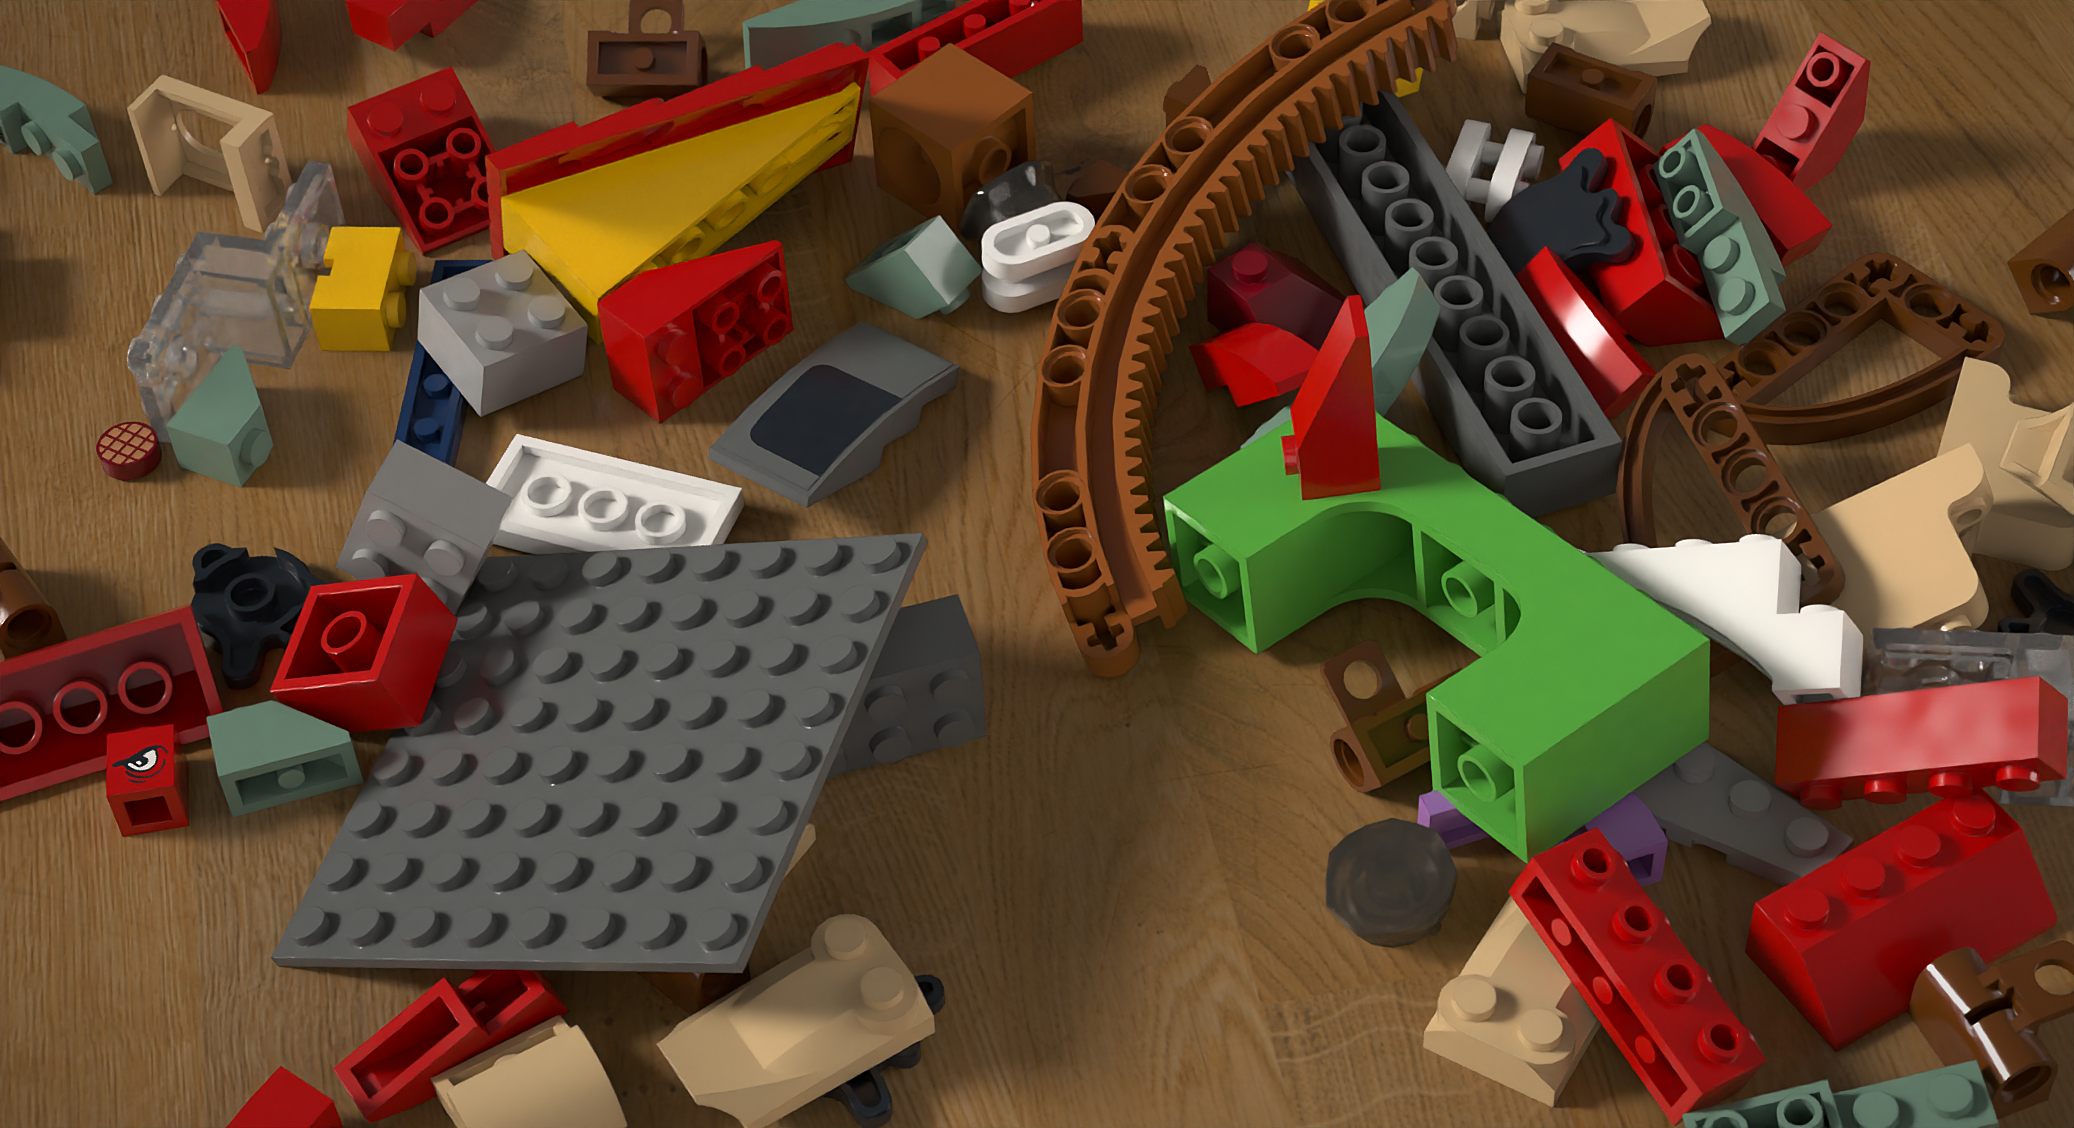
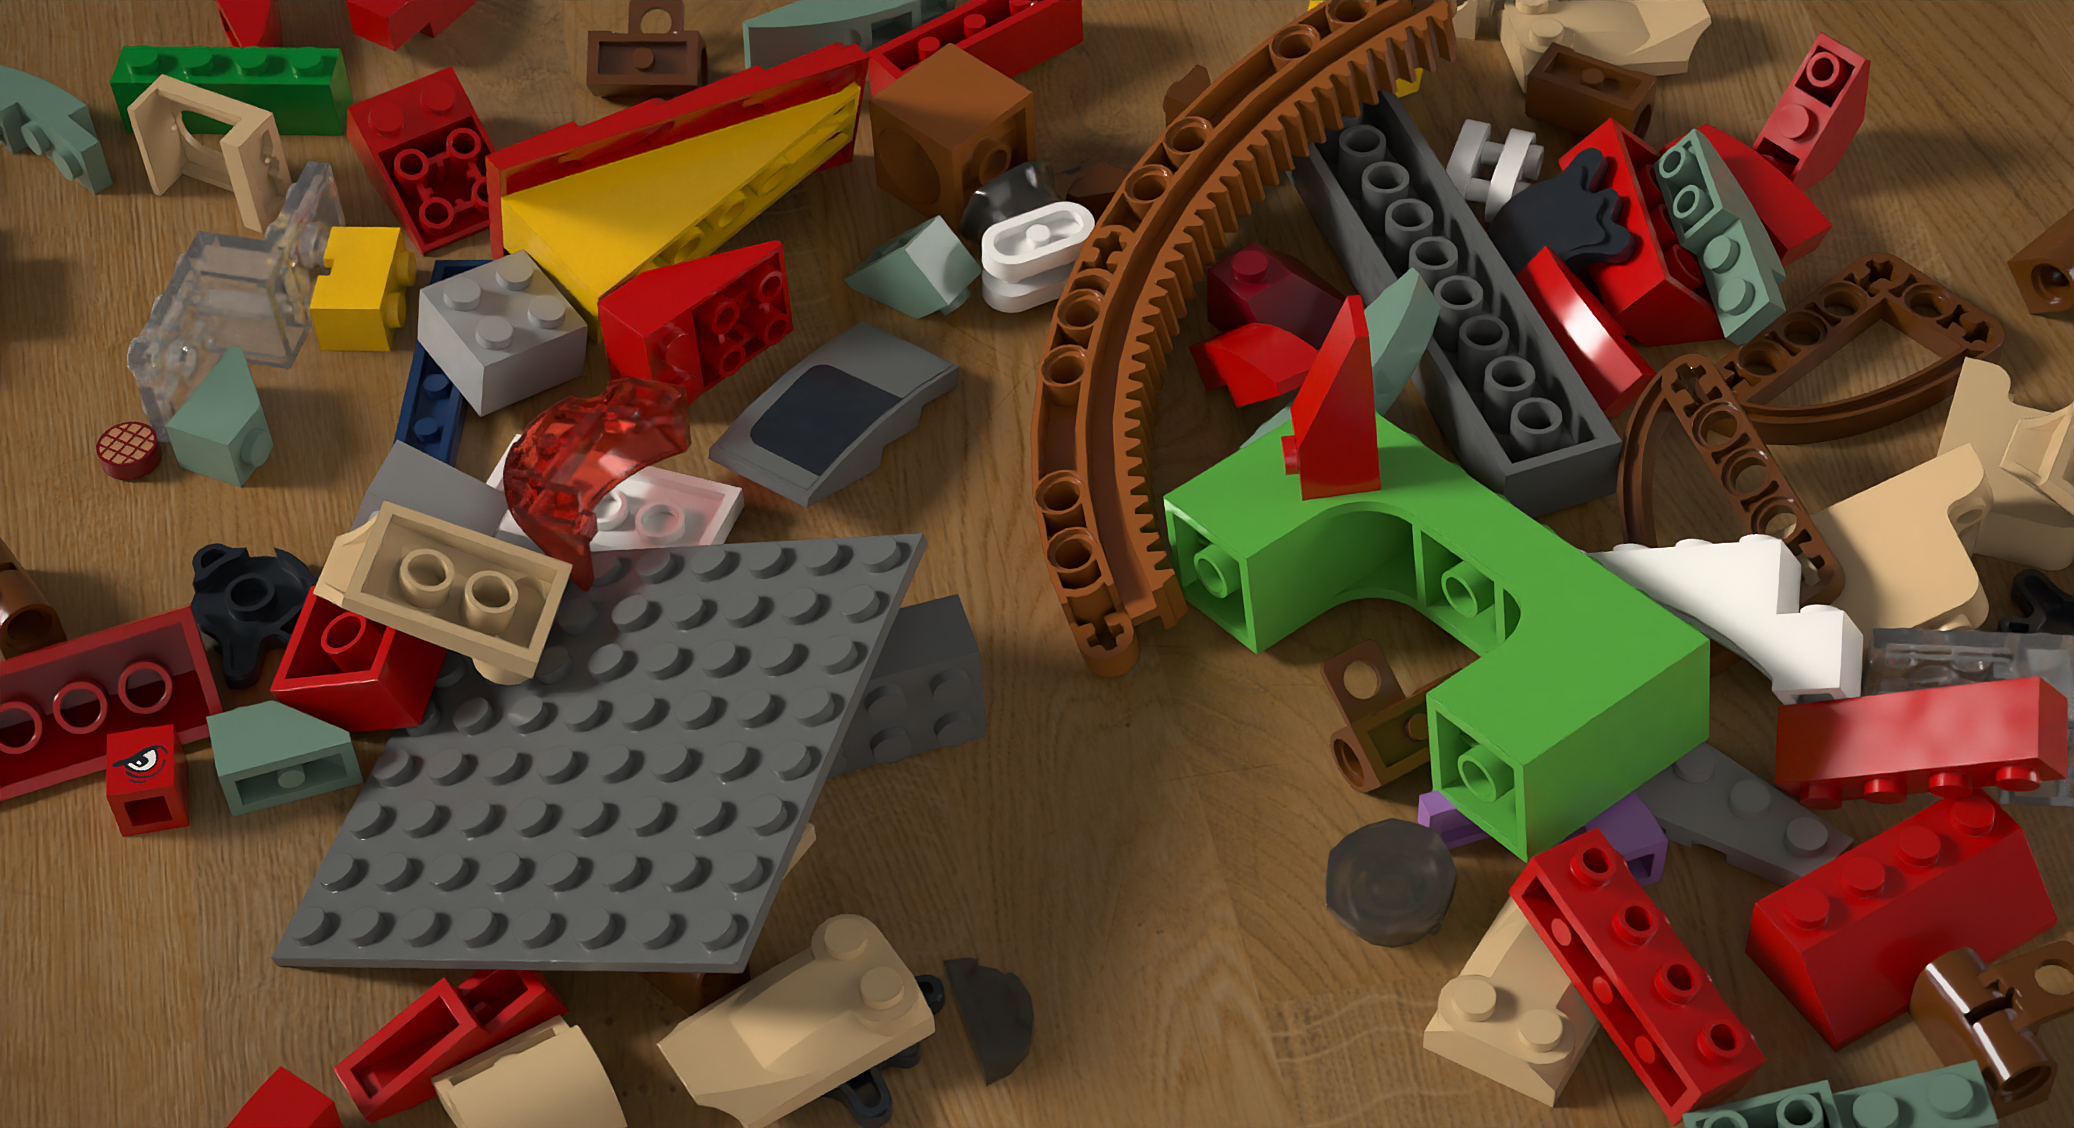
(300, 86): none -> green brick
(449, 588): none -> tan slope
(581, 454): none -> clear red windscreen
(994, 1015): none -> clear smoke tile

